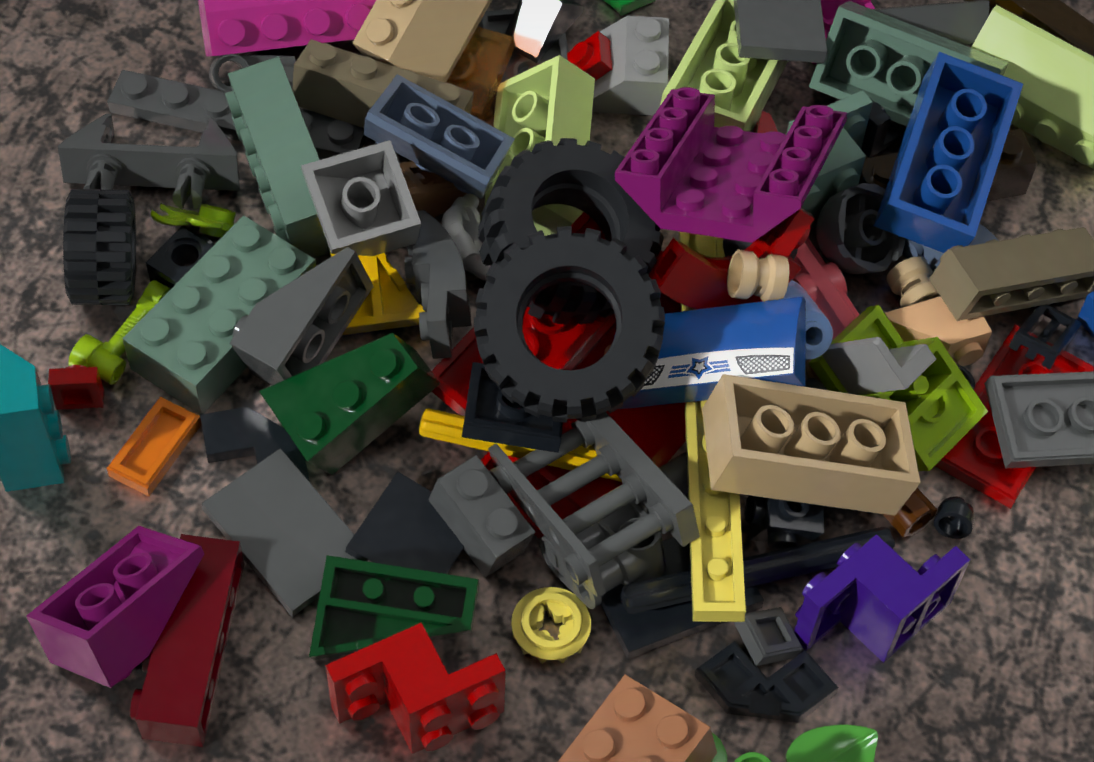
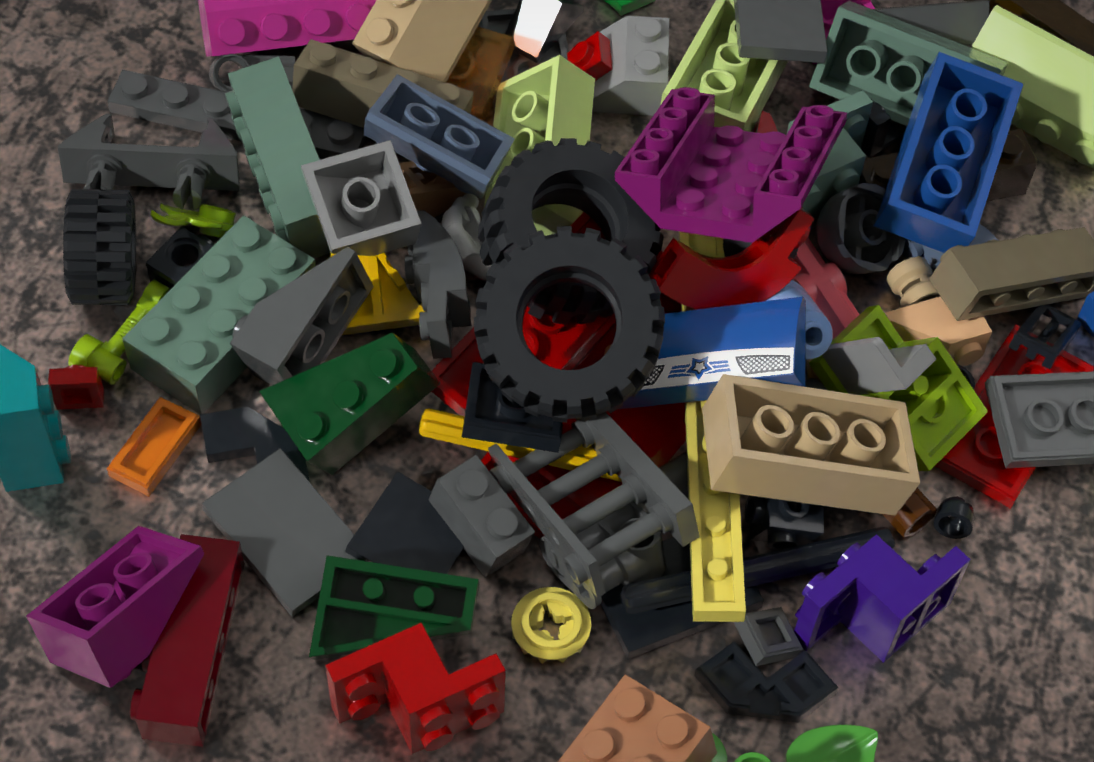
(757, 276): tan wheel -> none

